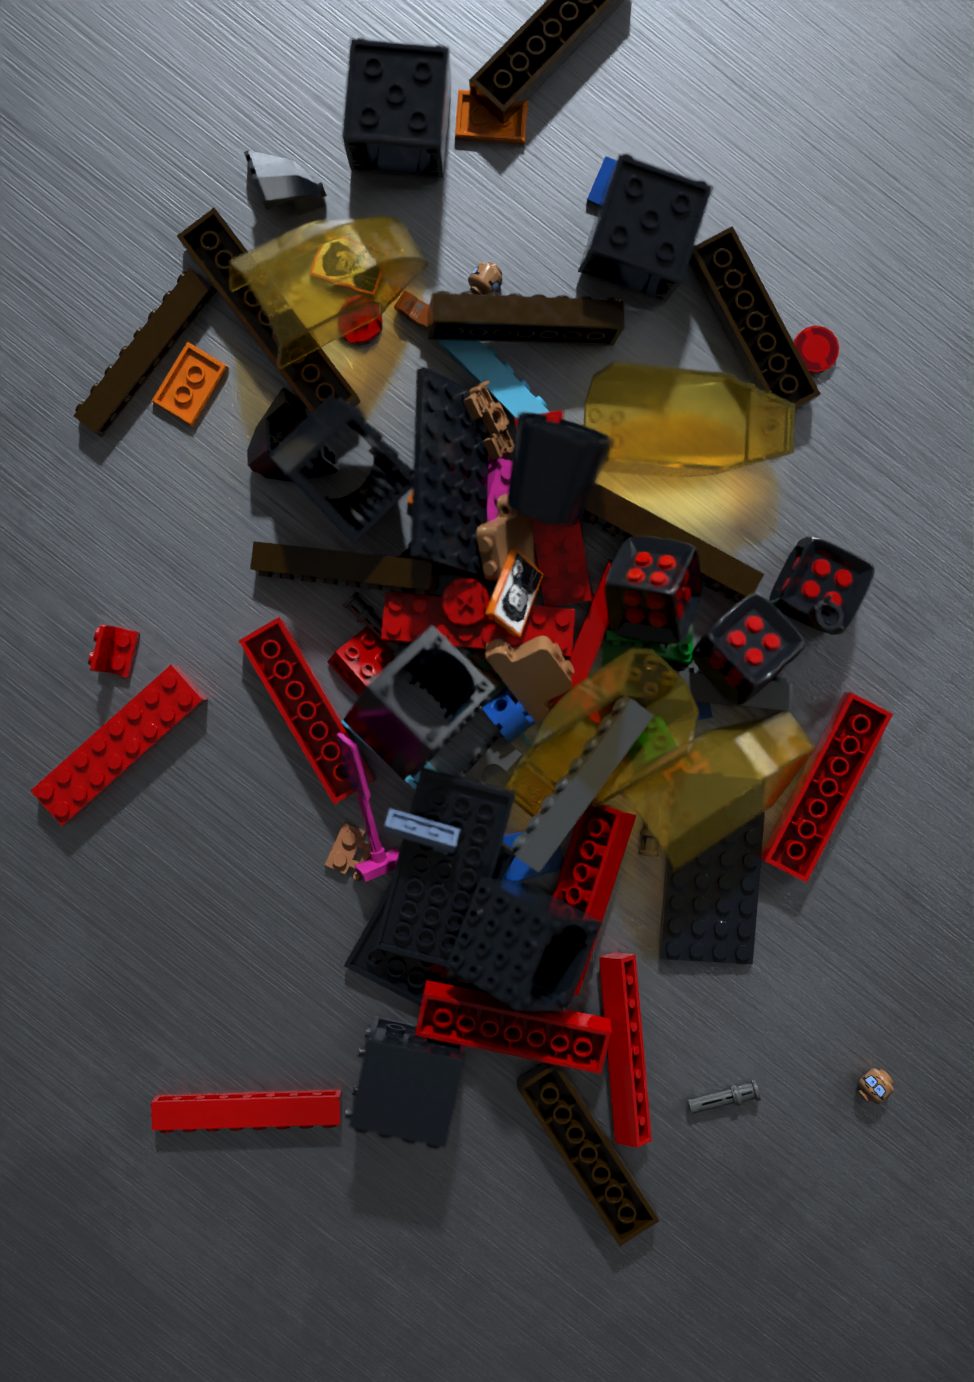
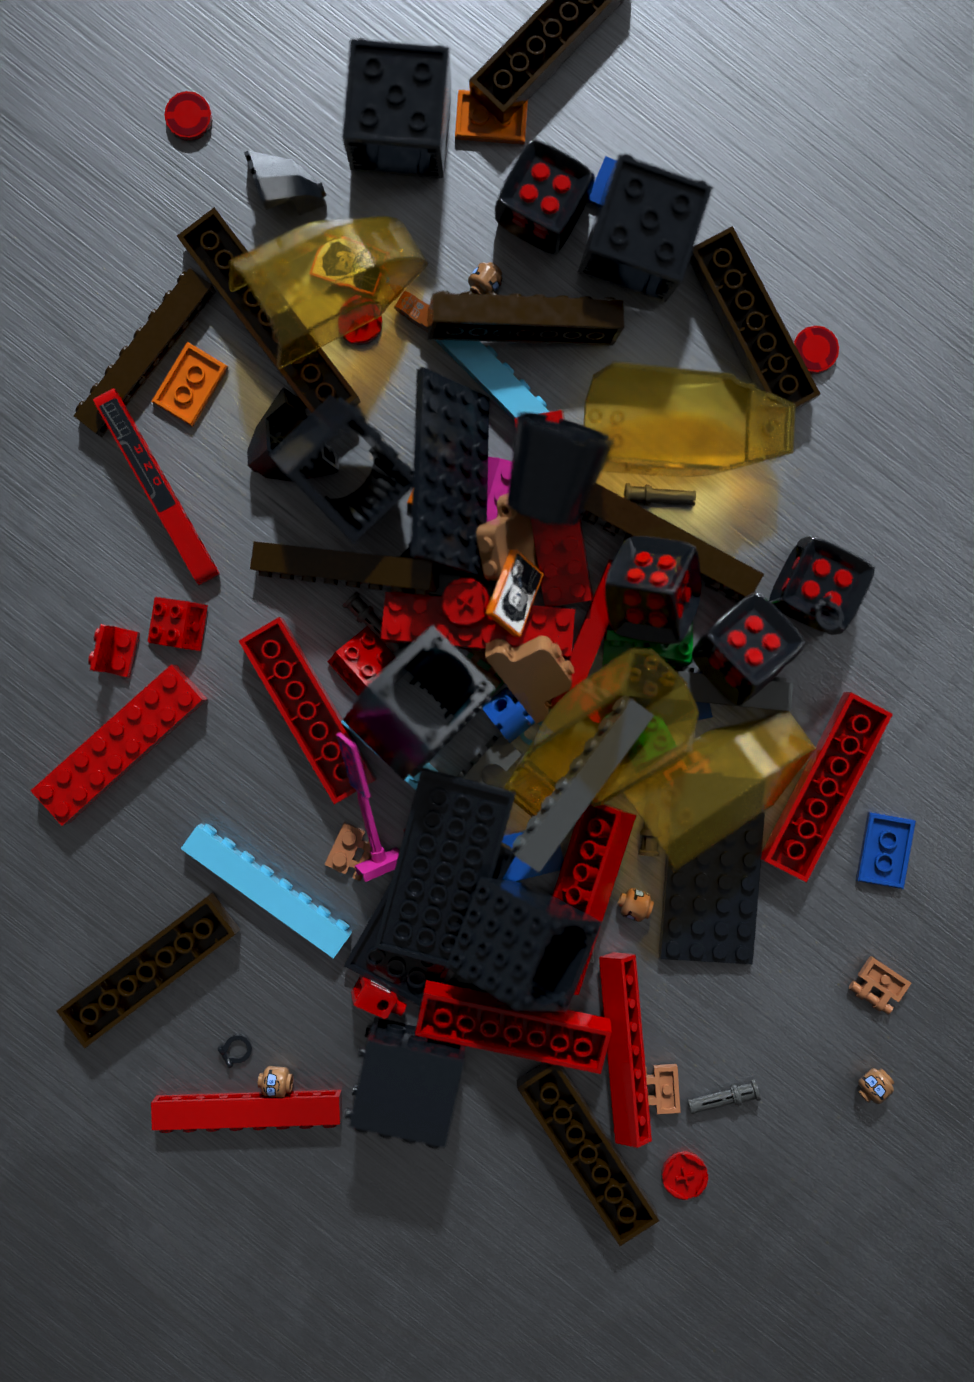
(148, 970): none -> dark brown brick
(156, 486): none -> beam
(177, 623): none -> red bracket
(188, 115): none -> red tile
(231, 1060): none -> black piece
(267, 890): none -> medium azure brick
(275, 1082): none -> medium nougat head
(376, 999): none -> red torso
(421, 830): sand blue hinge -> none
(481, 405): medium nougat piece -> none
(544, 196): none -> black piece
(635, 904): none -> medium nougat head
(651, 495): none -> dark grey pin
(666, 1088): none -> nougat plate
(684, 1175): none -> red tile
(884, 979): none -> nougat plate
(885, 850): none -> blue tile

